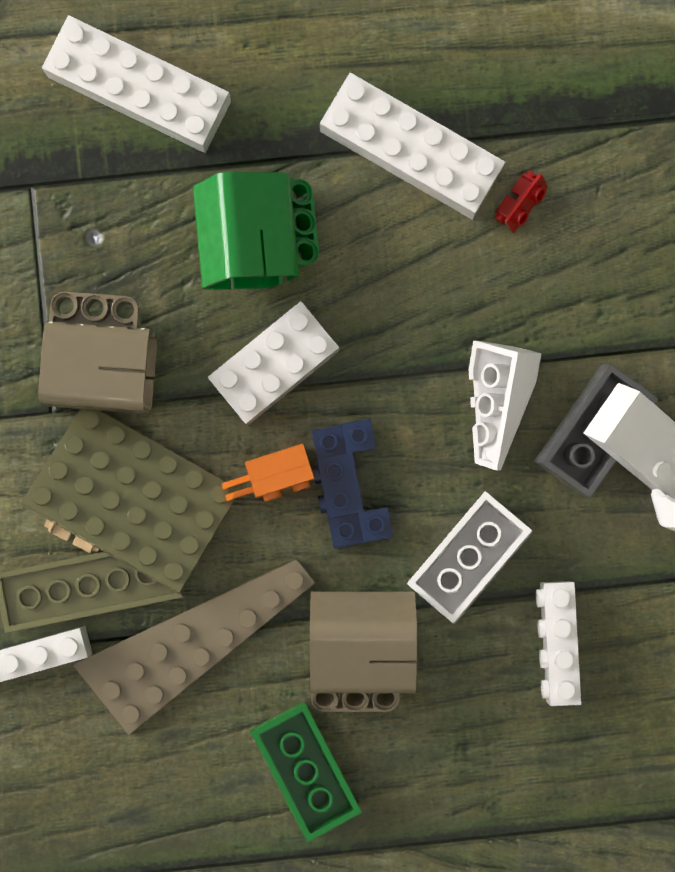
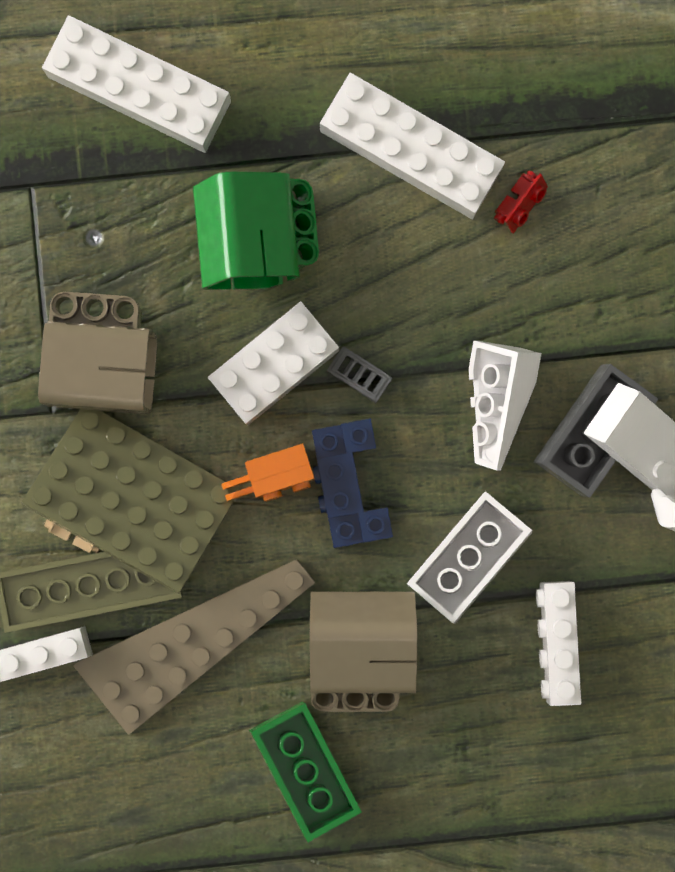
(353, 383): none -> dark grey slope

